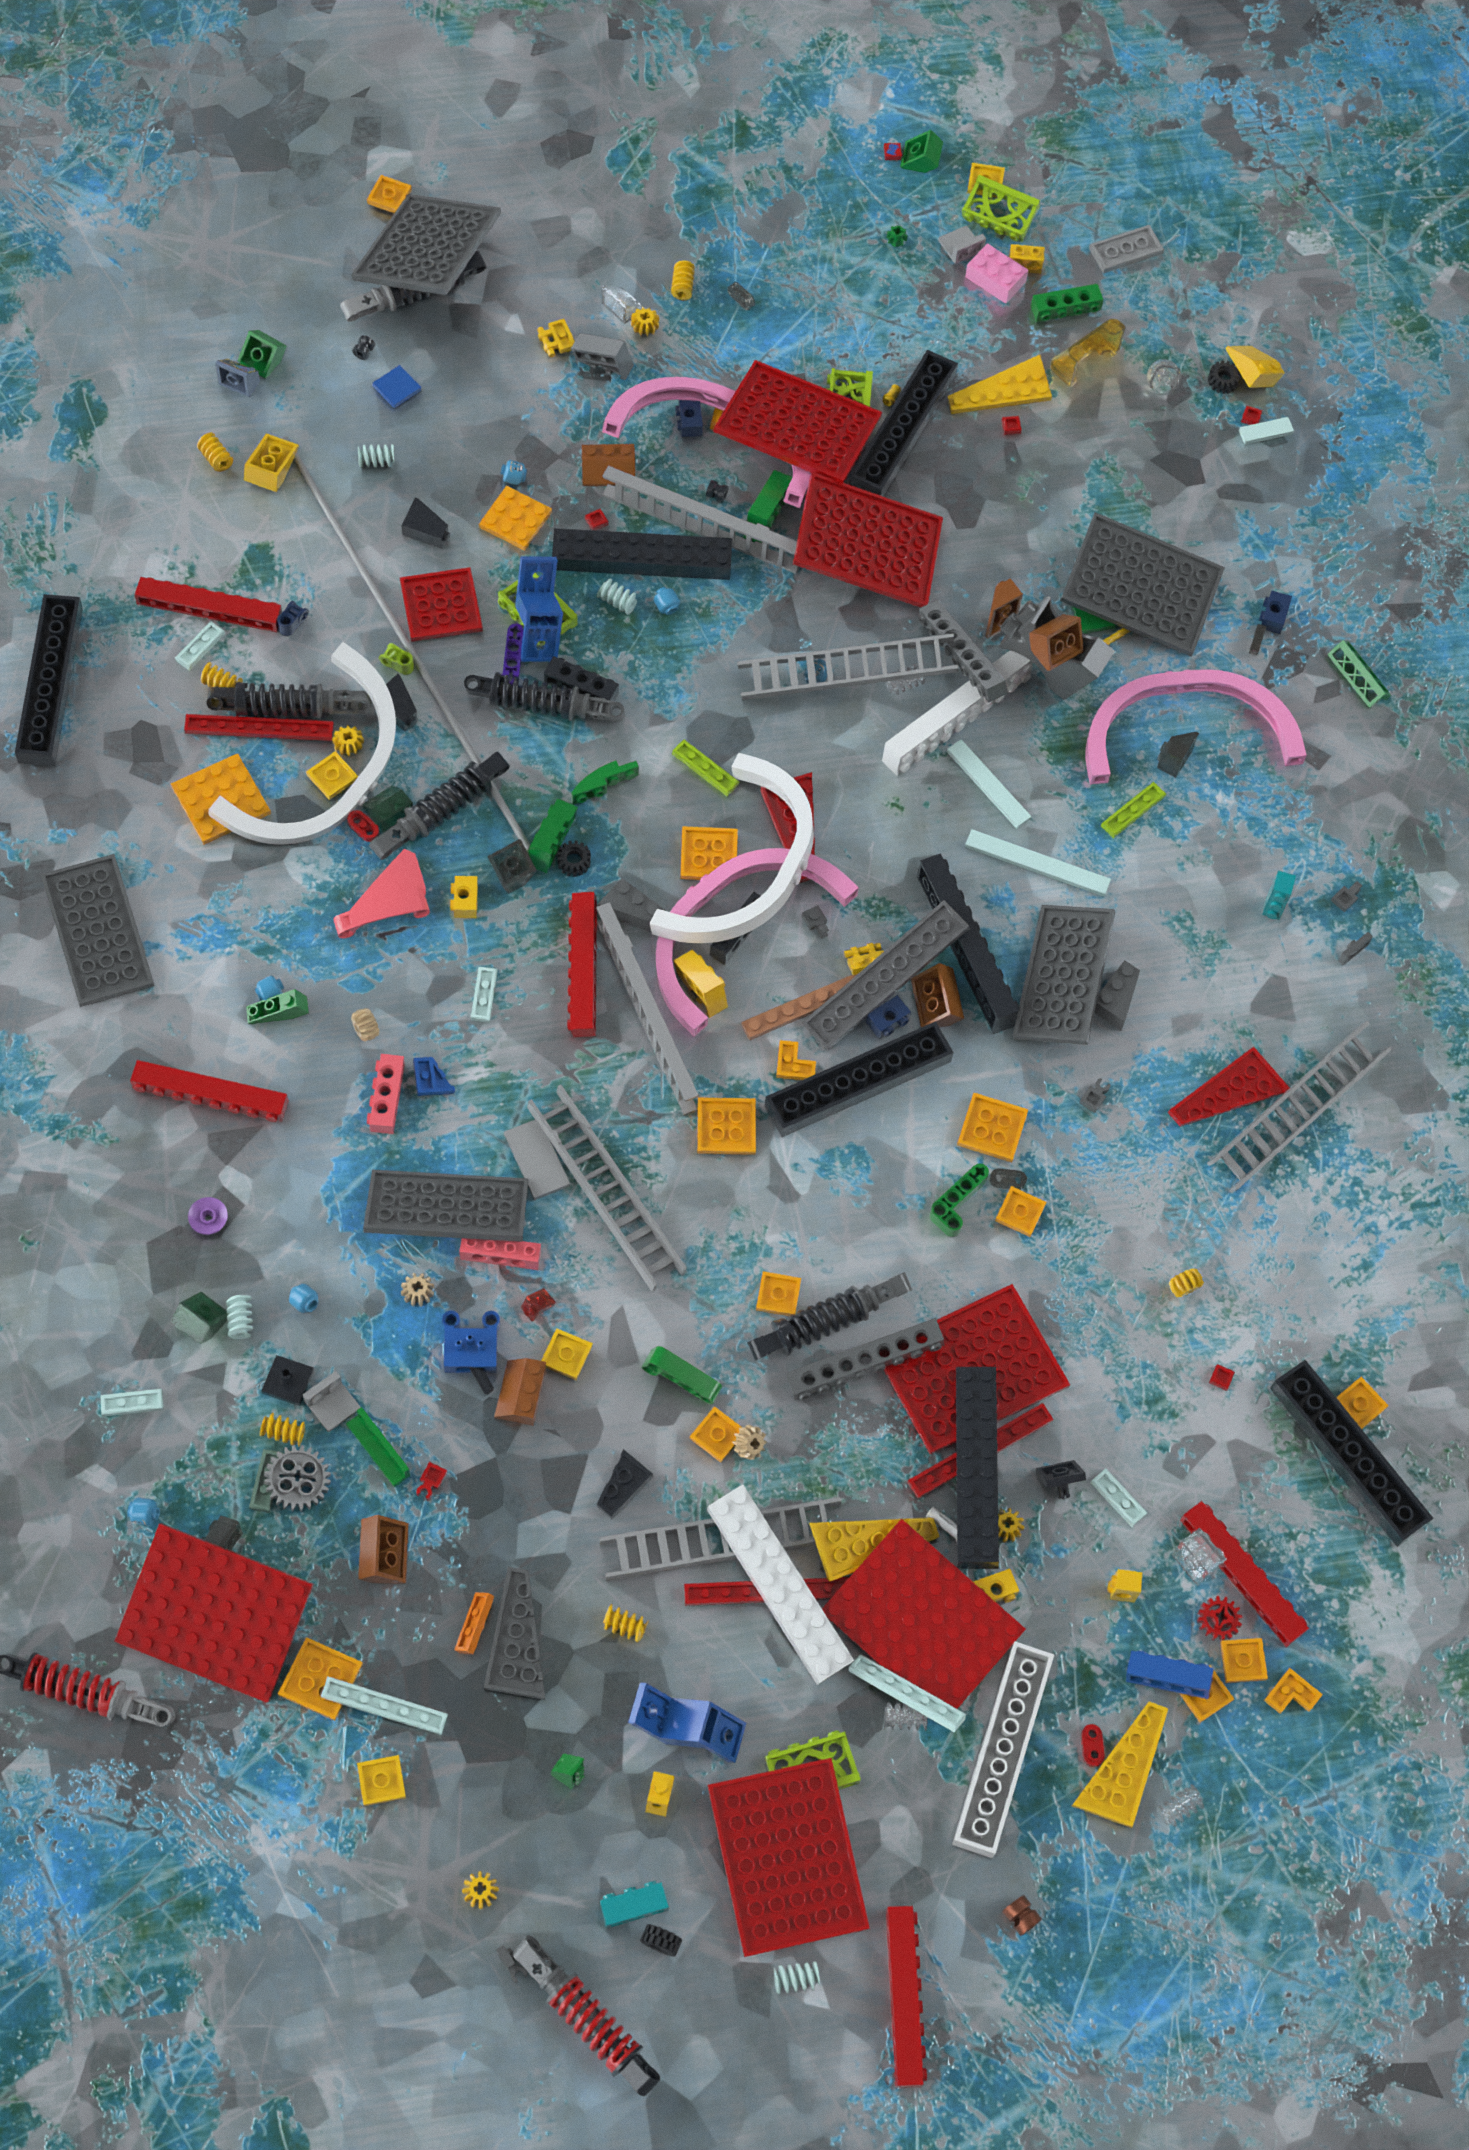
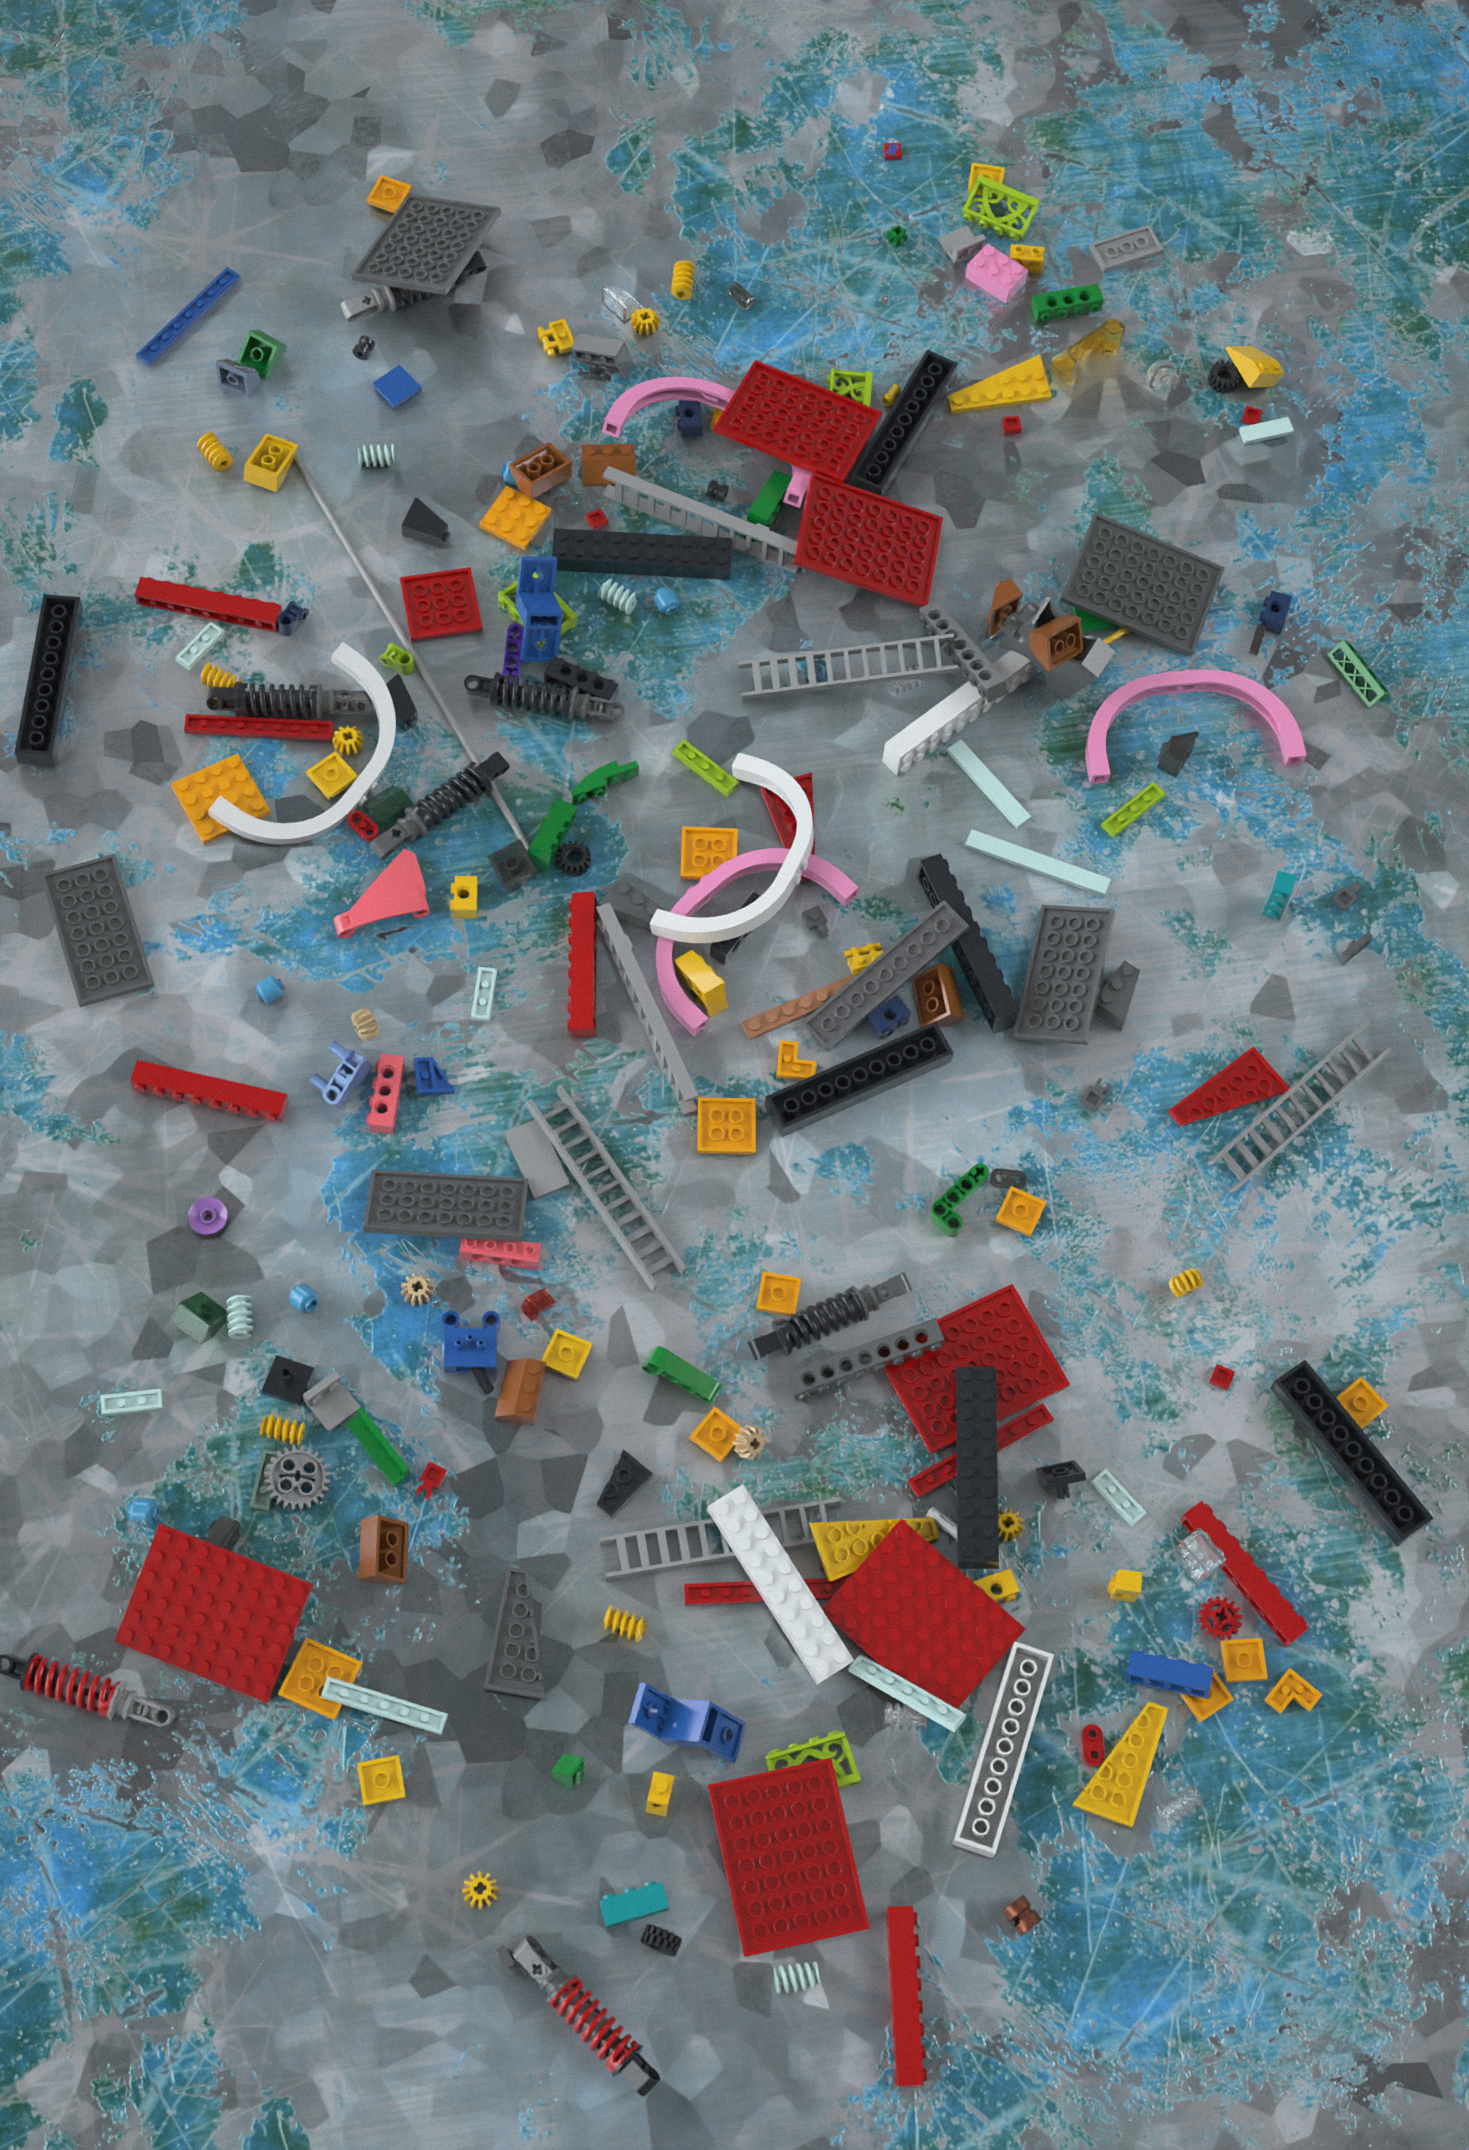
(188, 316): none -> blue tile
(278, 1008): green slope -> none
(354, 1072): none -> medium blue piece
(474, 1623): orange plate -> none
(540, 470): none -> dark orange slope
(922, 152): green slope -> none
(992, 1127): light orange plate -> none

